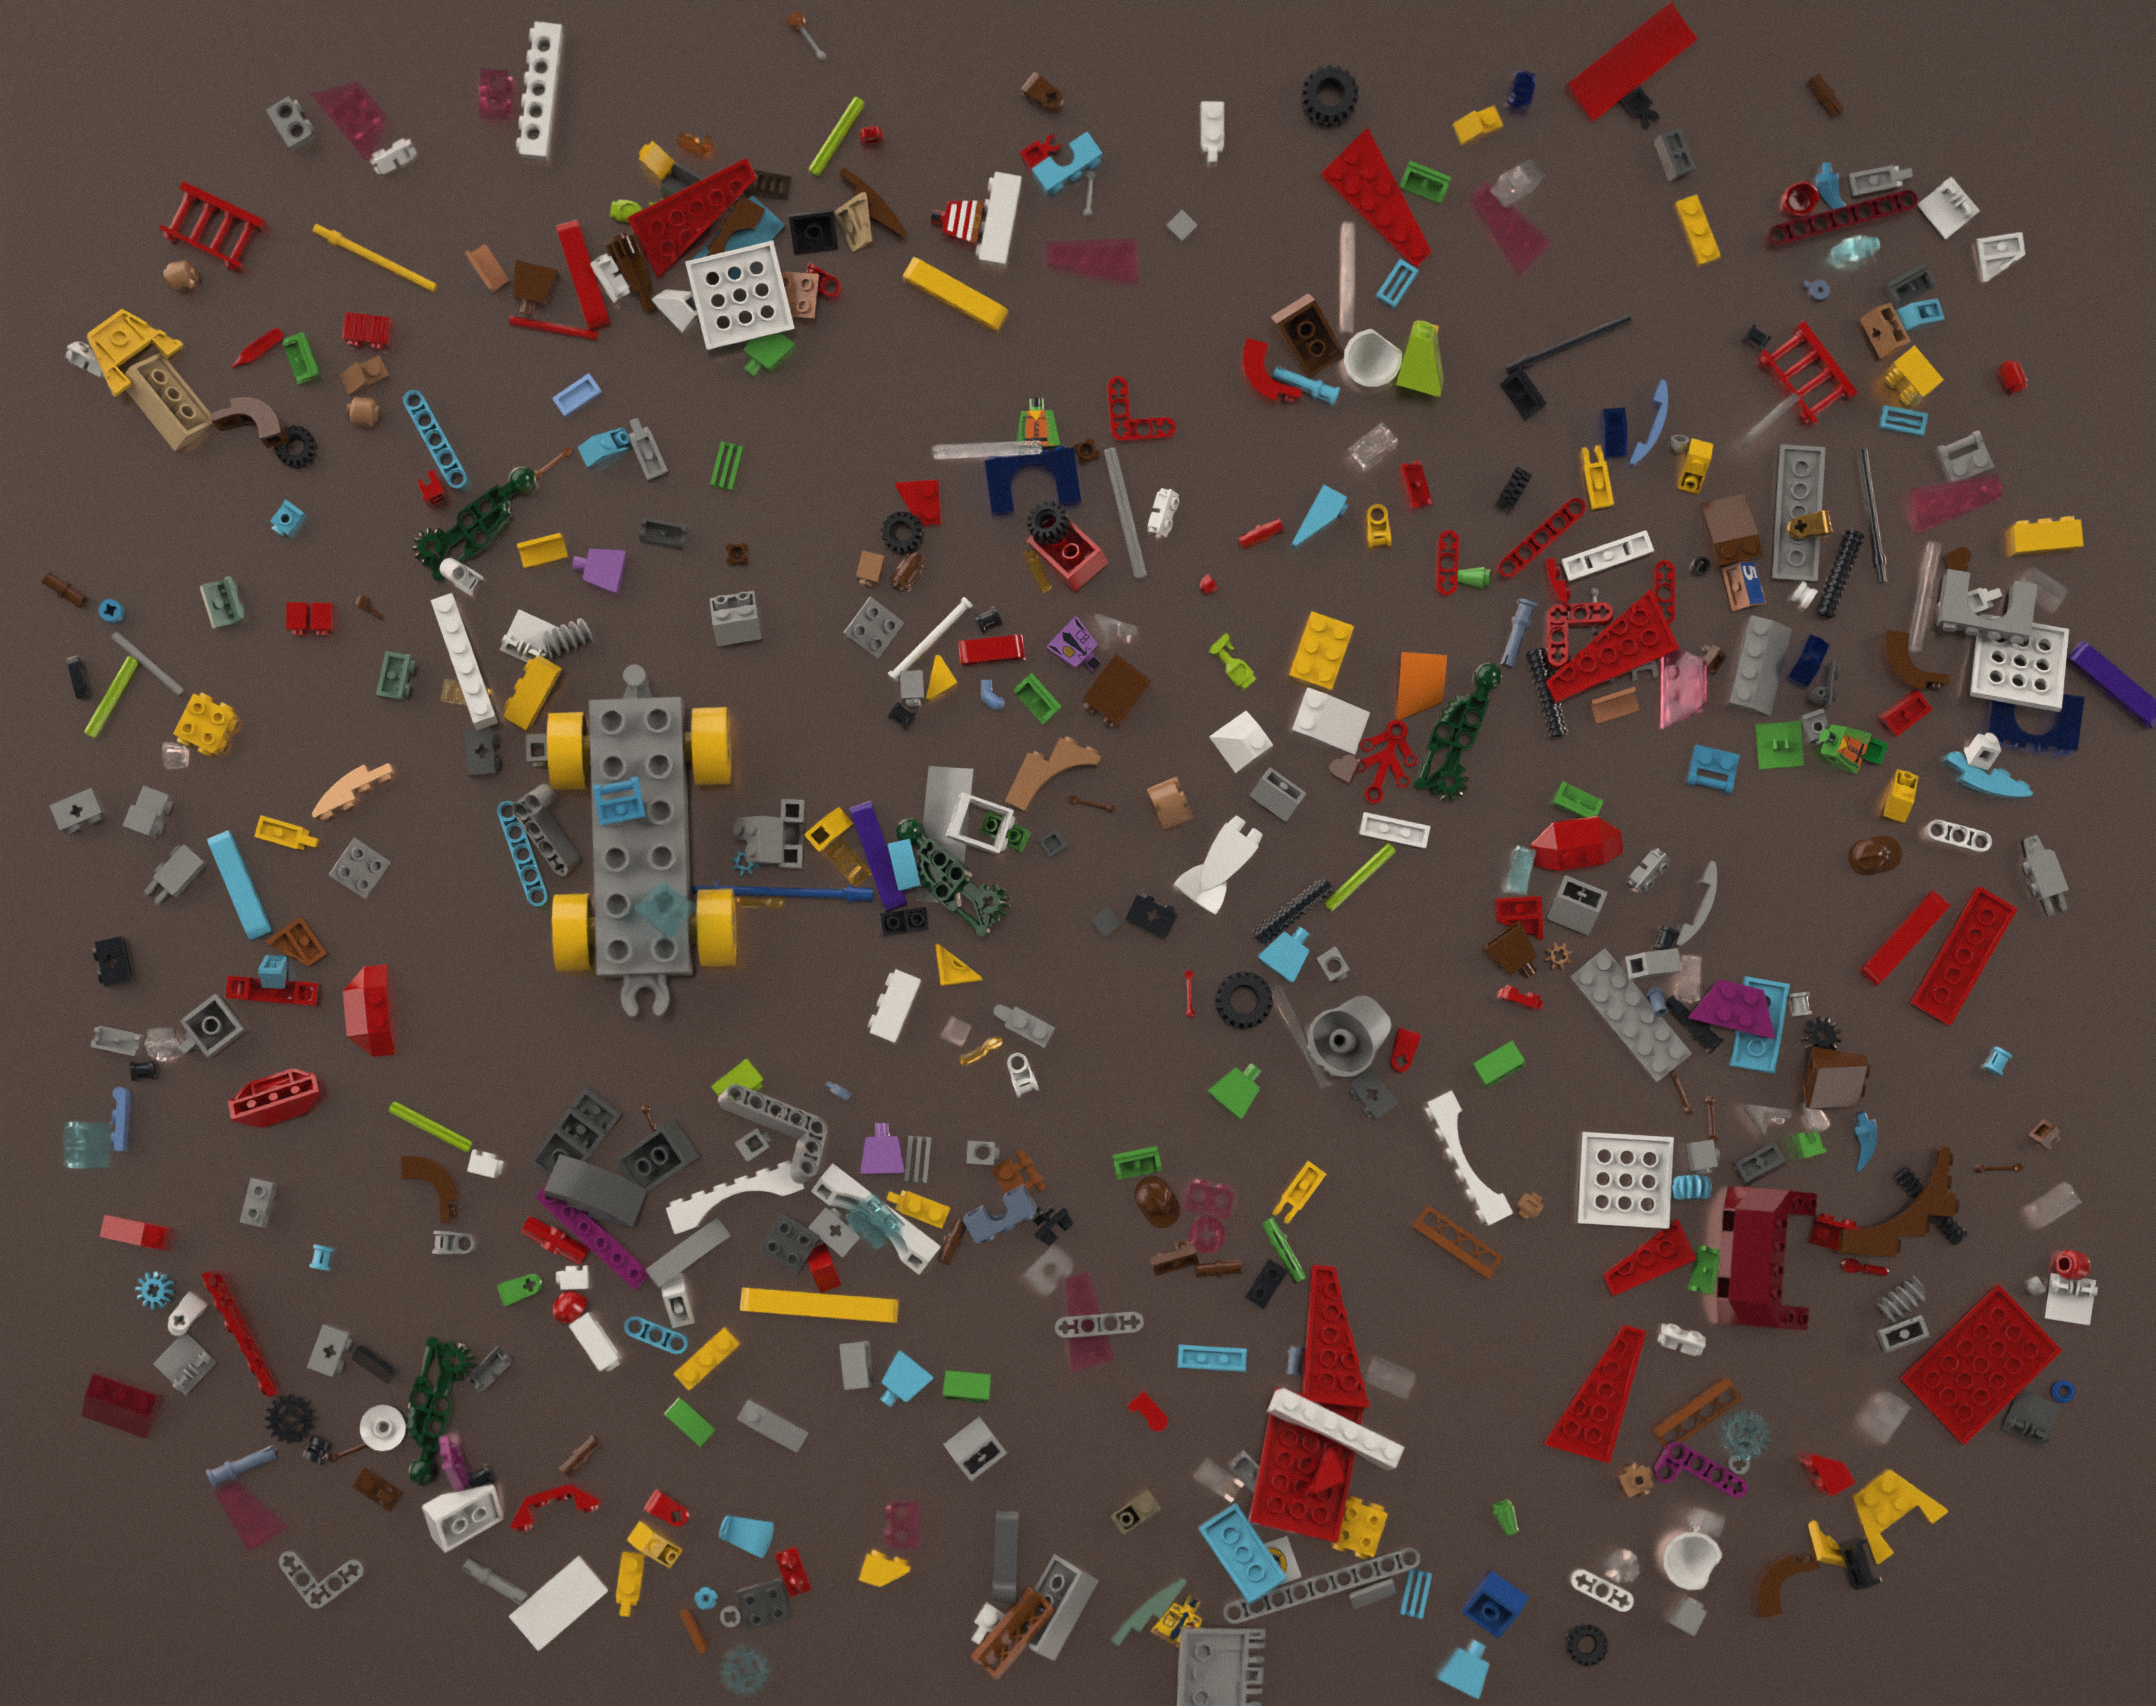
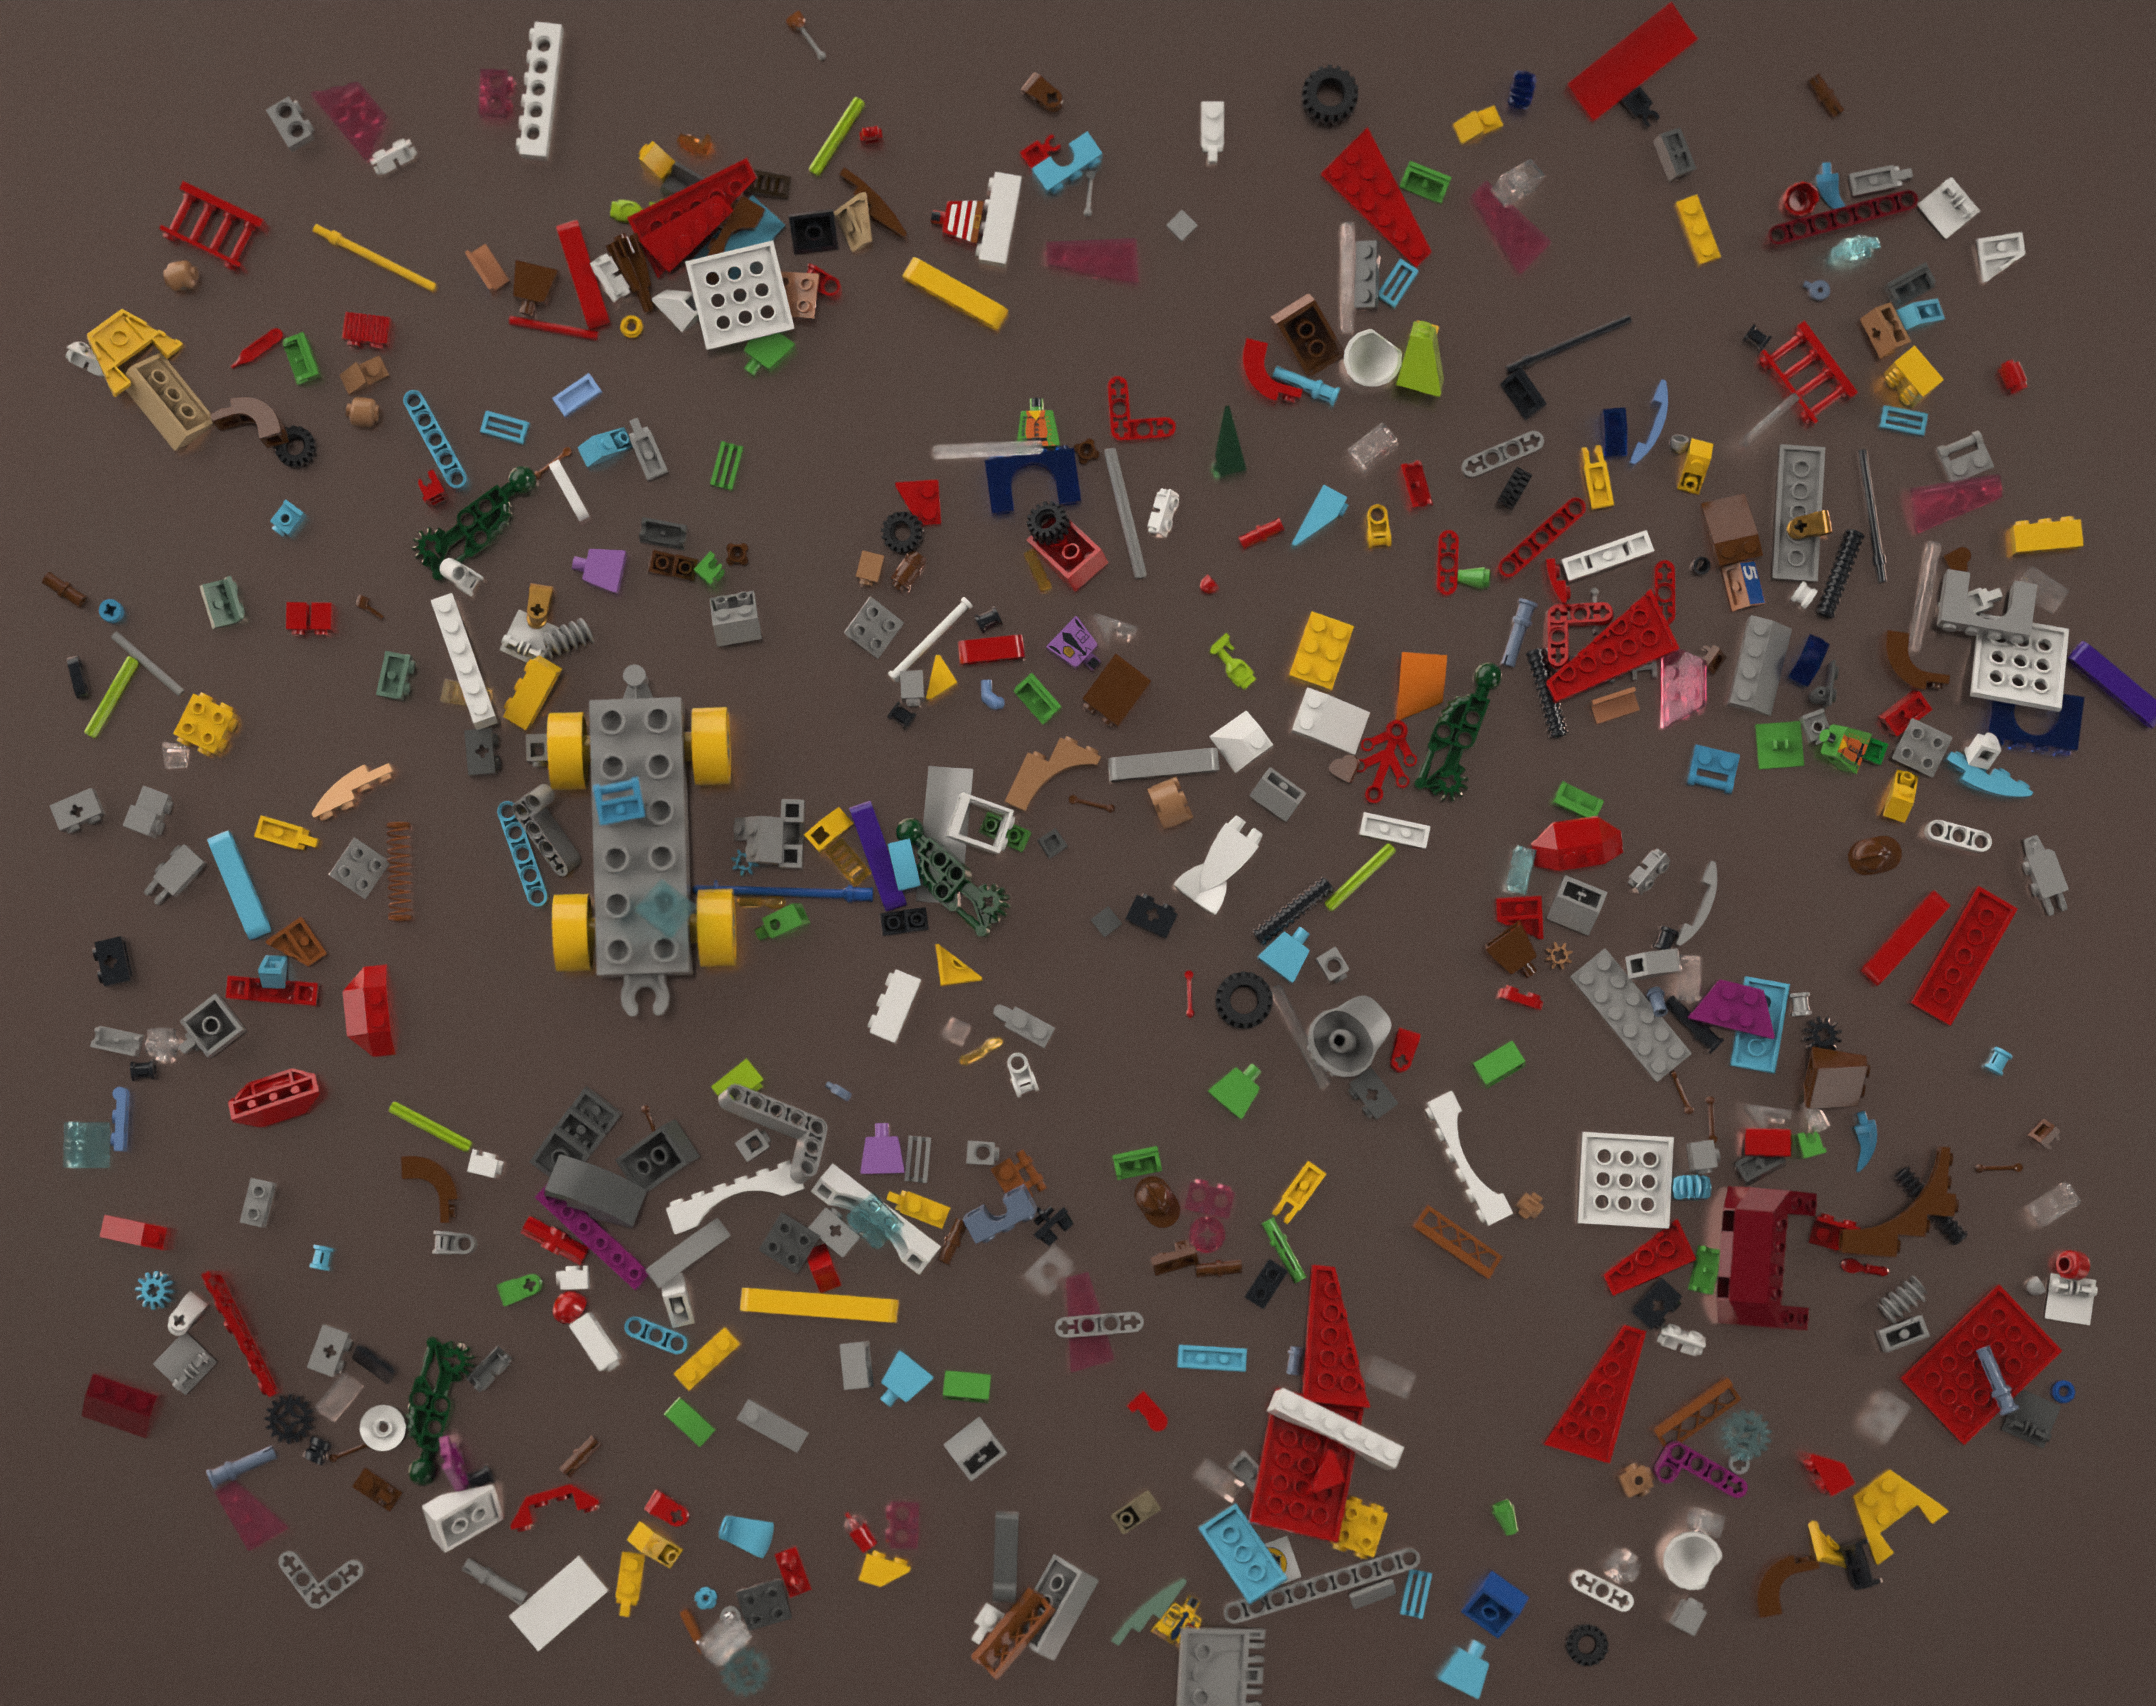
(338, 1397): none -> clear slope
(402, 826): none -> dark orange piece
(523, 432): none -> medium azure tile
(538, 603): none -> pearl gold piece
(542, 550): yellow panel -> none
(569, 490): none -> white beam
(631, 320): none -> yellow plate
(672, 565): none -> reddish brown slope
(683, 234): none -> red wing
(707, 570): none -> bright green hinge
(723, 1640): none -> clear brick
(790, 918): none -> bright green torso
(859, 1532): none -> red piece
(1163, 764): none -> light grey beam
(1228, 455): none -> clear green slope
(1367, 274): none -> dark grey plate
(1501, 452): none -> light grey beam
(1644, 1307): none -> black brick
(1768, 1142): none -> red slope
(1922, 747): none -> light grey hinge
(2000, 1390): none -> sand blue pin

